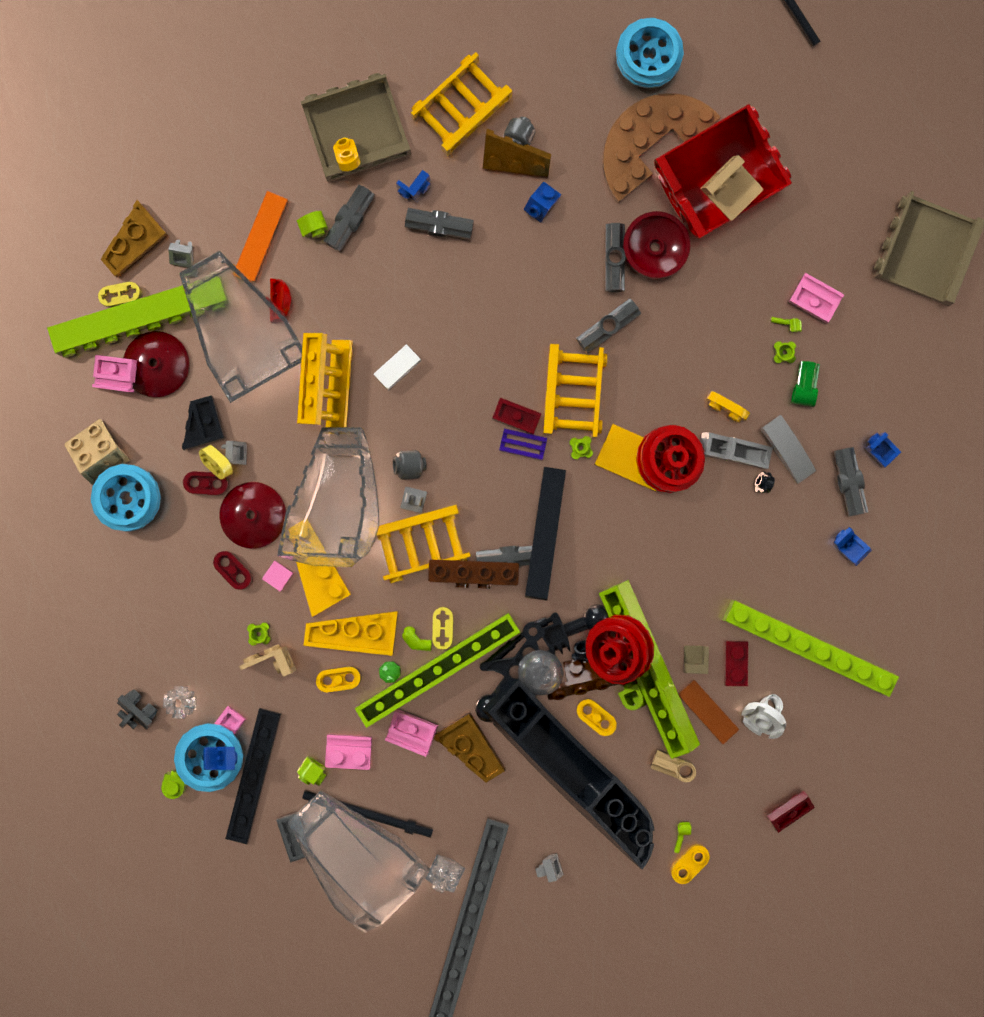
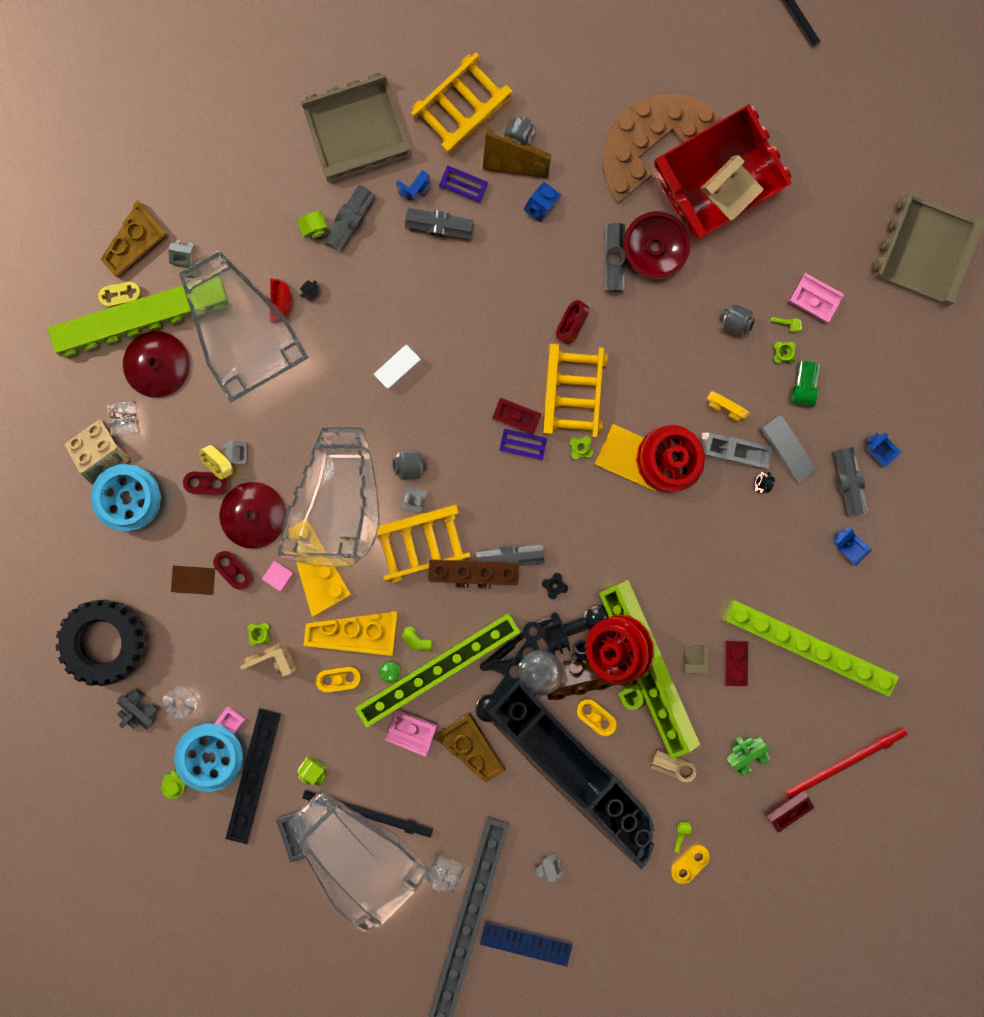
(71, 642): none -> black tyre
(114, 373): bright pink plate -> none
(121, 426): none -> clear wheel
(192, 580): none -> reddish brown sticker
(202, 424): black wing -> none
(219, 758): blue bracket -> none
(261, 235): orange tile -> none
(309, 289): none -> black plate
(312, 381): yellow fence -> none
(346, 154): yellow plate -> none
(348, 752): bright pink plate -> none
(437, 628): light yellow beam -> none
(483, 183): none -> dark purple tile
(526, 944): none -> dark blue tile
(545, 533): black tile -> none
(553, 592): none -> black plate
(572, 321): none -> dark red plate
(597, 334): dark grey piece -> none
(657, 30): medium azure wheel -> none
(708, 711): dark orange tile -> none
(737, 320): none -> dark grey head
(746, 753): none -> bright green hips
(765, 719): white tile -> none
(885, 741): none -> red bar

